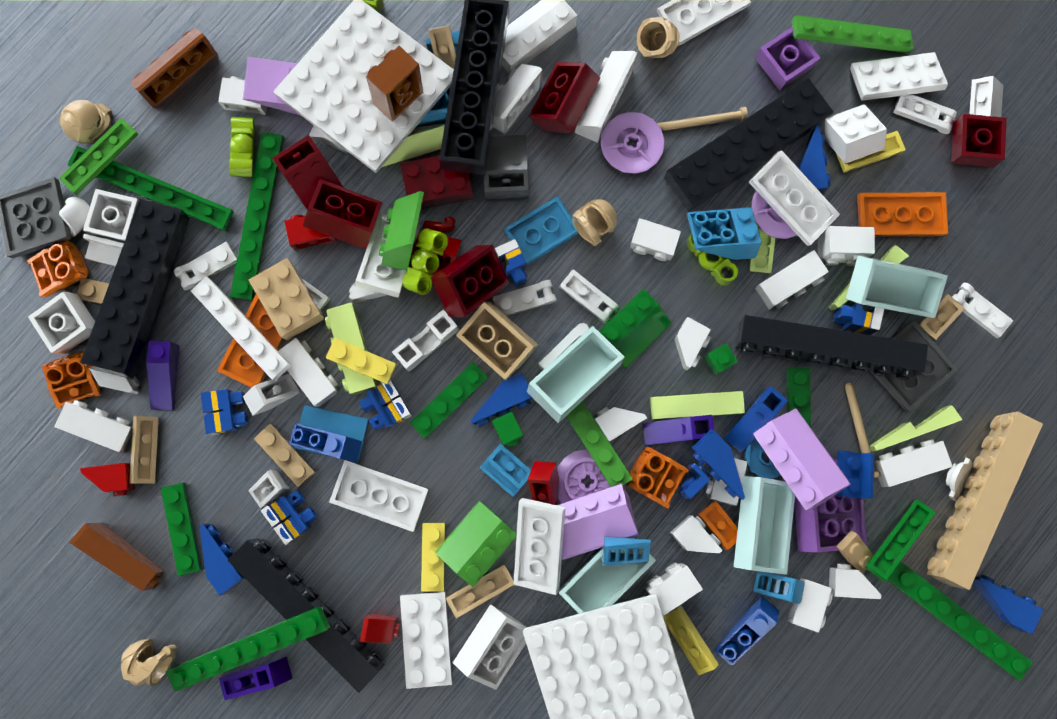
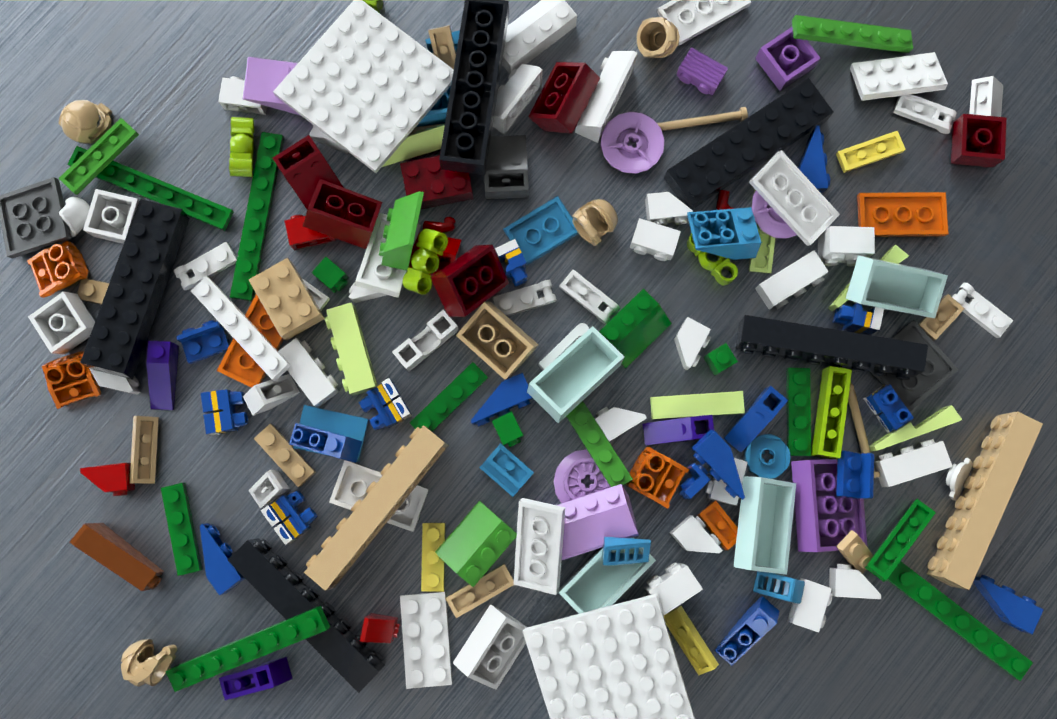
(95, 425): white brick -> none
(103, 250): white panel -> none
(174, 67): dark orange slope -> none
(204, 341): none -> blue bracket
(330, 275): none -> green brick
(361, 361): light yellow plate -> none
(375, 509): none -> tan brick
(395, 83): dark orange brick -> none
(544, 482): red slope -> none
(666, 208): none -> white slope
(701, 72): none -> medium lavender brick
(722, 202): none -> red arm
(801, 459): lavender slope -> none
(831, 412): none -> lime brick
(855, 133): white brick -> none
(893, 410): none -> blue hips

